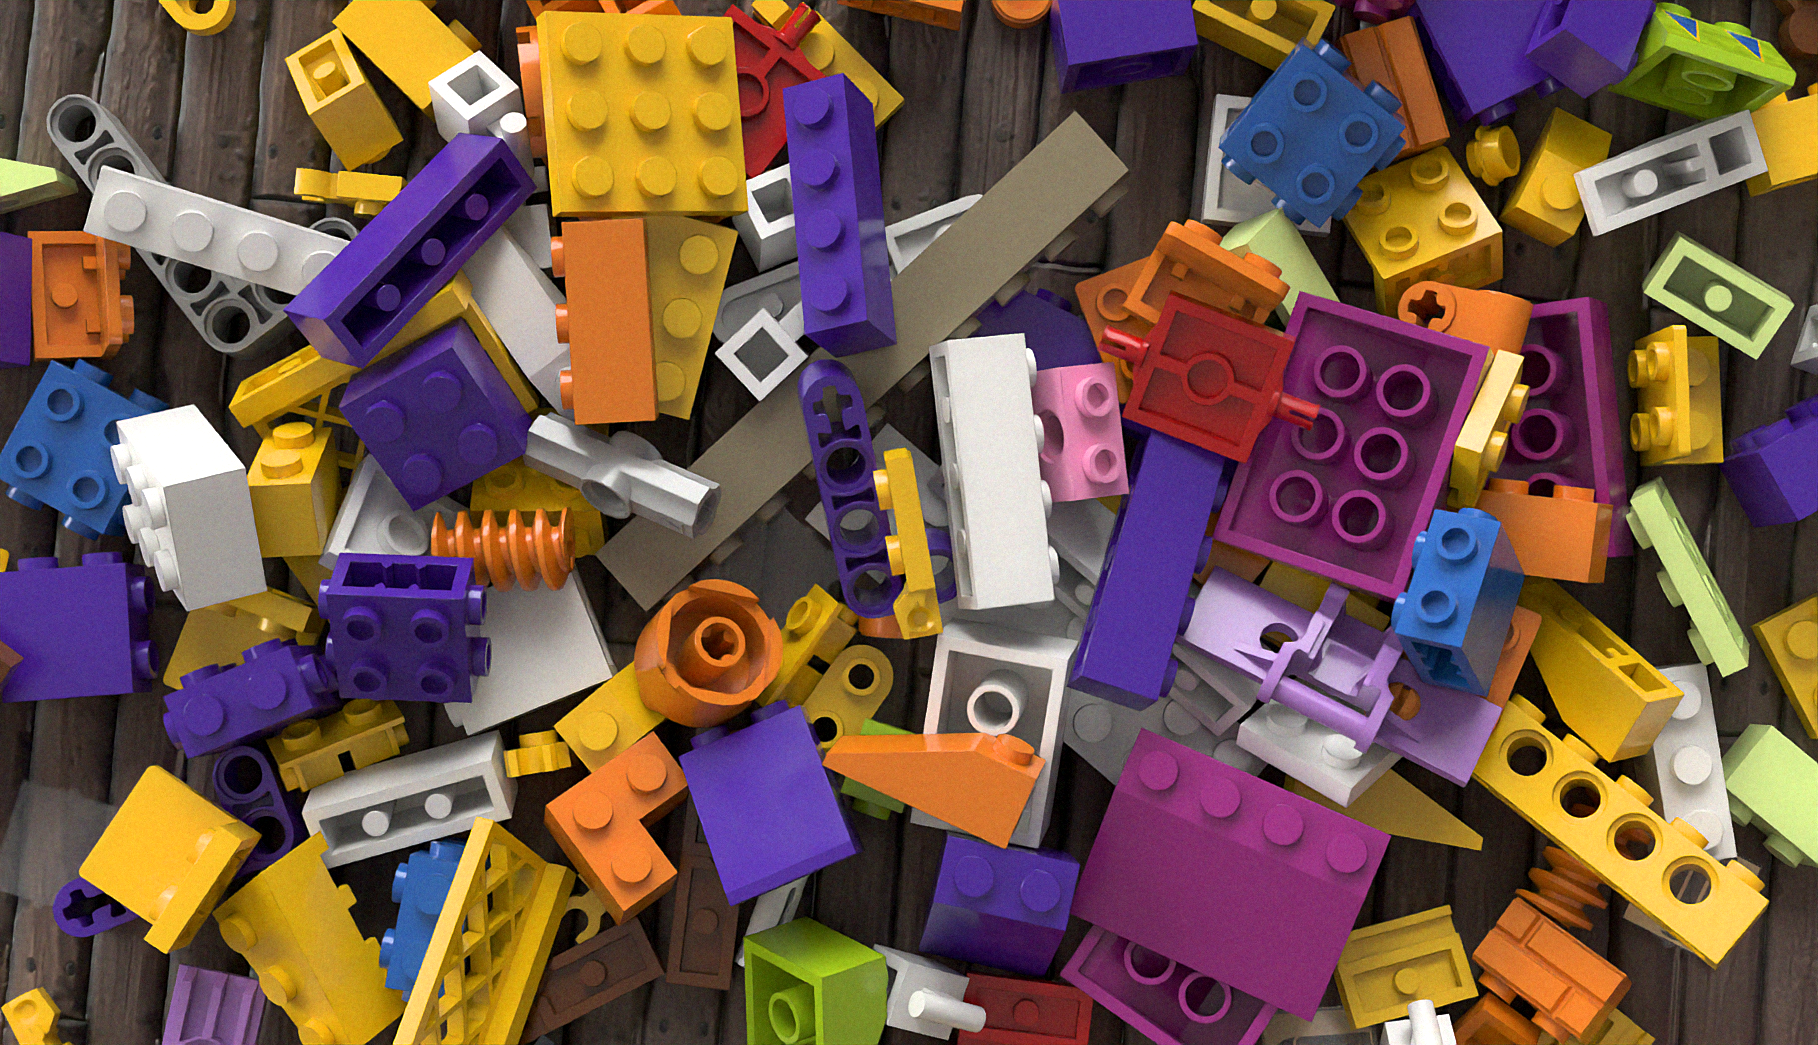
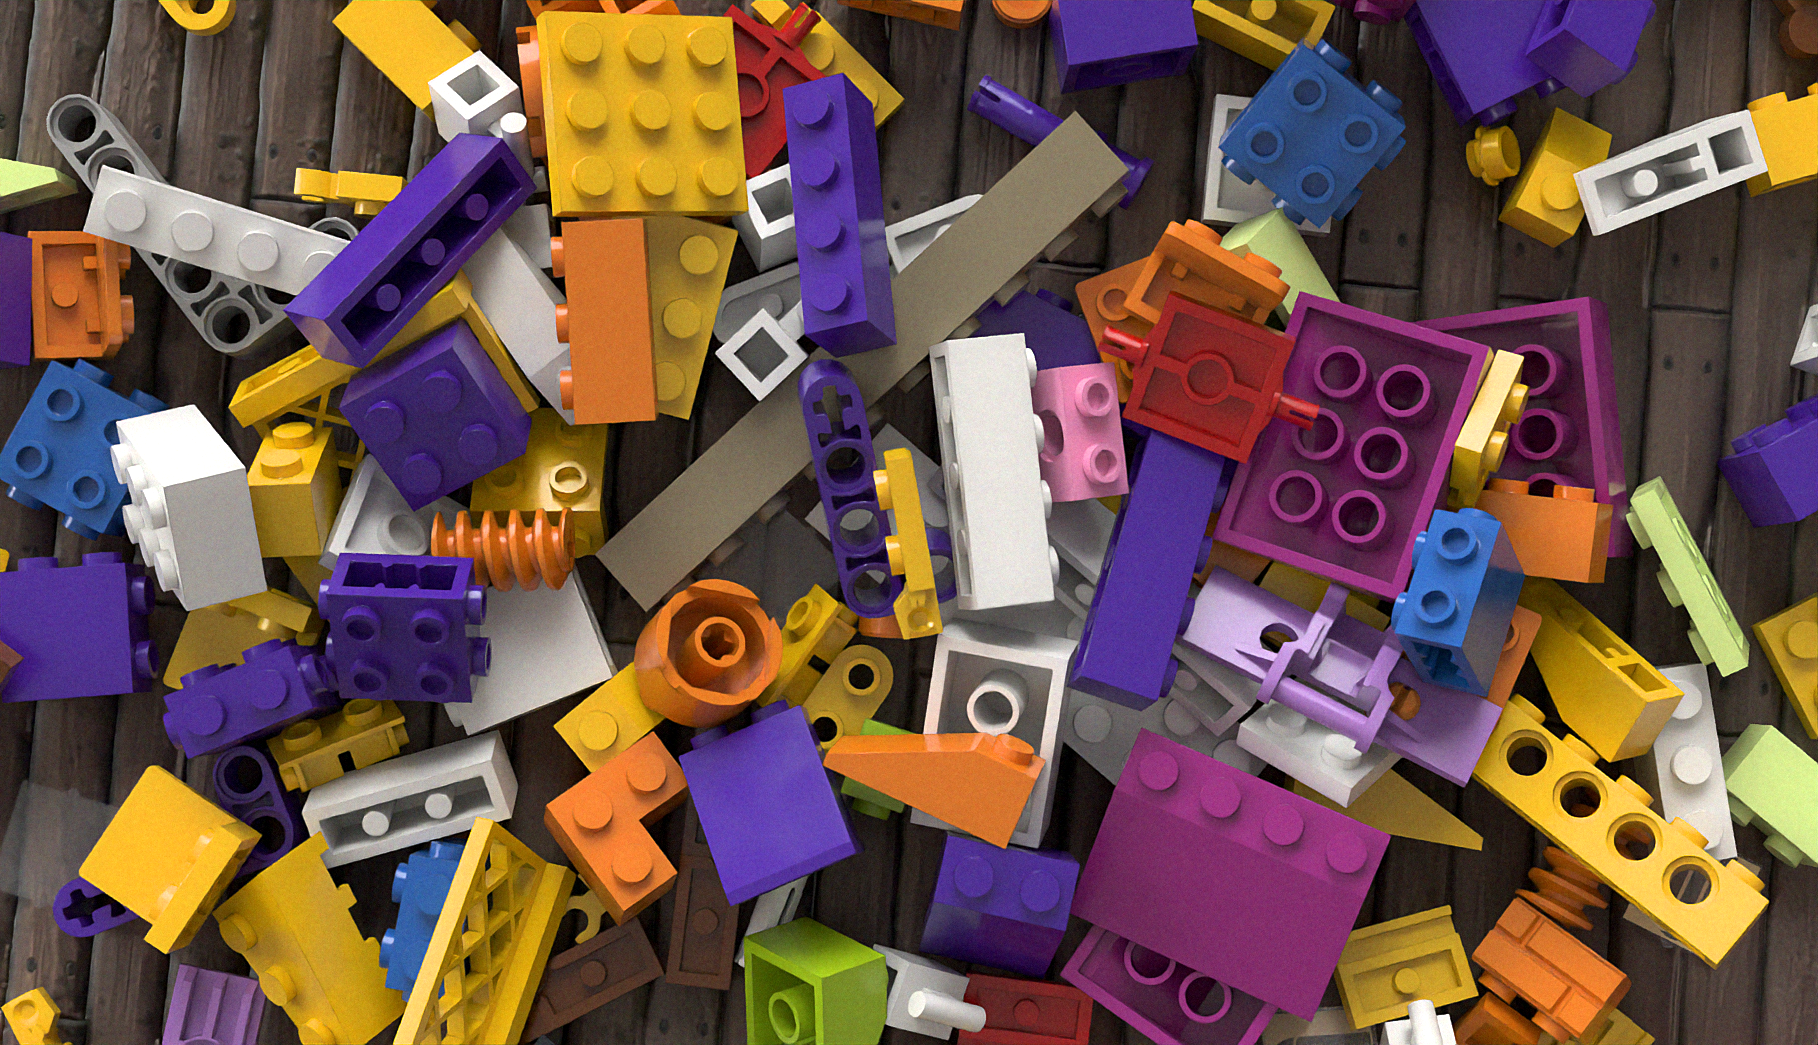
(343, 101): yellow slope -> none
(539, 754): yellow plate -> none
(622, 475): light grey piece -> none
(1034, 124): none -> dark purple pin
(1397, 61): orange brick -> none
(1424, 225): yellow bracket -> none
(1470, 314): orange piece -> none
(1676, 399): yellow bracket -> none
(1703, 66): lime slope -> none
(1717, 295): yellowish green brick -> none

